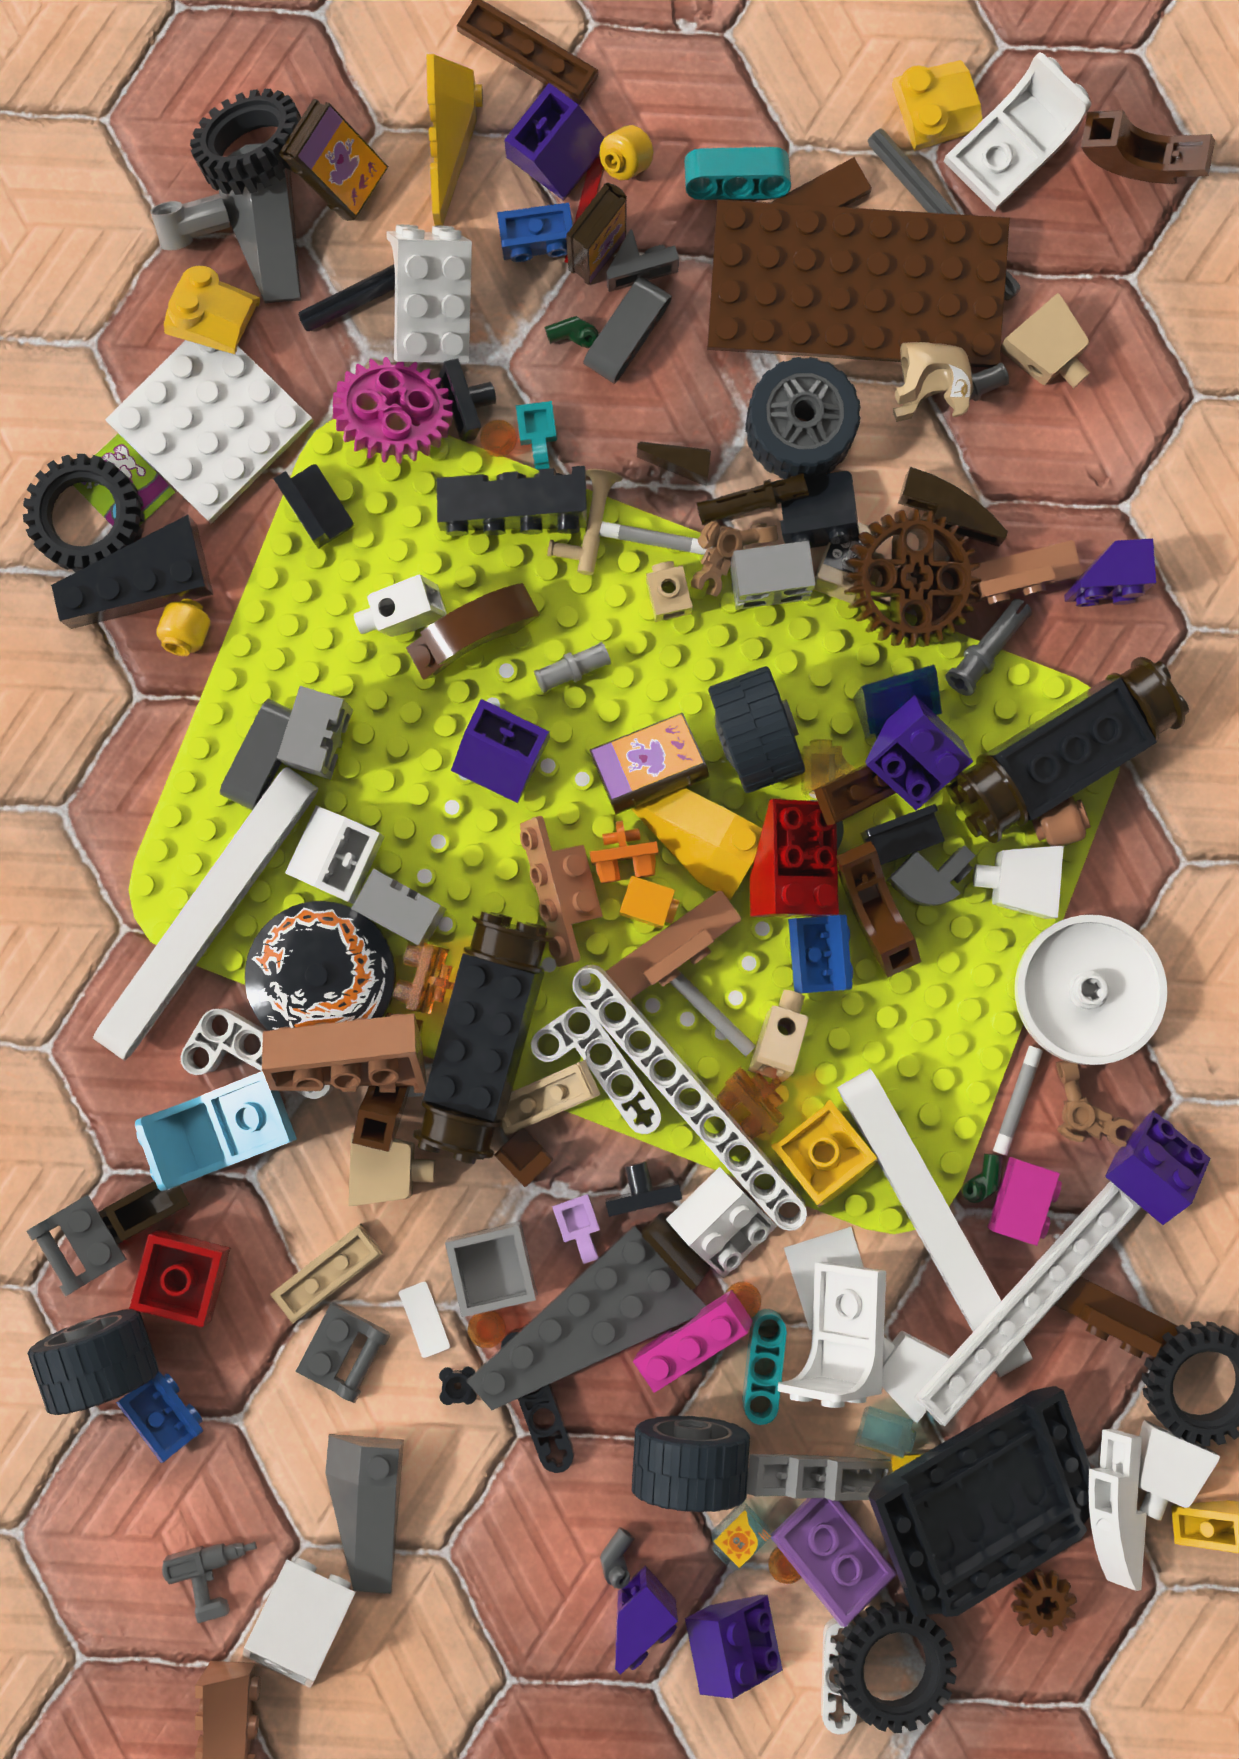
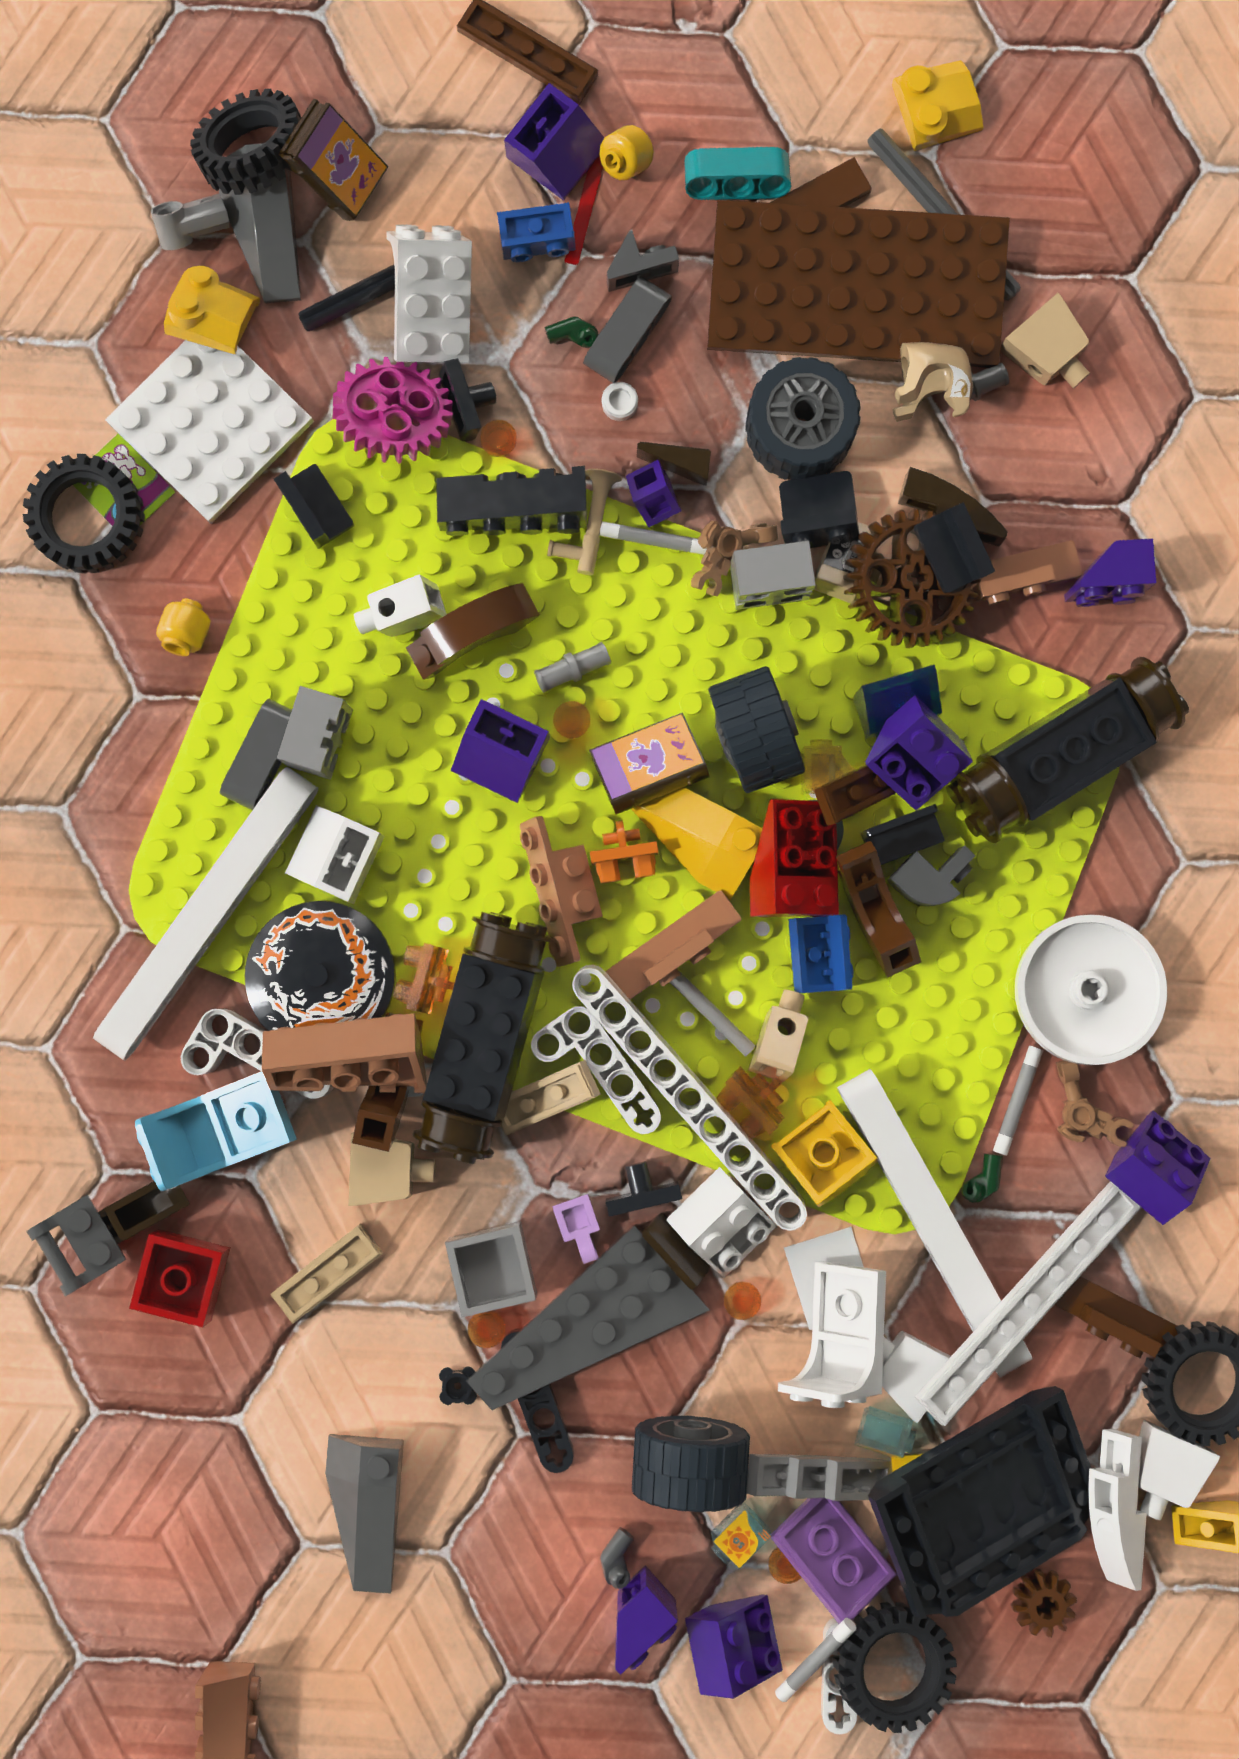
(93, 1362): black wheel -> none
(137, 578): black wedge -> none
(161, 1416): blue bracket -> none
(198, 1566): dark grey piece -> none
(299, 1621): white slope -> none
(331, 1347): dark grey plate -> none
(398, 908): light grey piece -> none
(424, 1319): white sticker -> none
(452, 108): yellow wedge -> none
(523, 1157): reddish brown panel -> none
(536, 428): teal plate -> none
(571, 719): none -> clear orange plate
(597, 232): dark brown piece -> none
(619, 401): none -> white tile
(649, 903): light orange brick -> none
(653, 493): none -> dark purple brick
(673, 604): tan brick -> none
(701, 1338): dark pink arch -> none
(753, 499): dark brown pin -> none
(758, 1384): teal beam -> none
(815, 1659): none -> light grey bar
(954, 548): none -> black panel
(980, 658): dark grey pin -> none
(1020, 133): white bracket -> none
(1024, 880): white torso -> none
(1024, 1201): dark pink brick -> none
(1063, 823): nougat head -> none
(1144, 156): reddish brown arch -> none

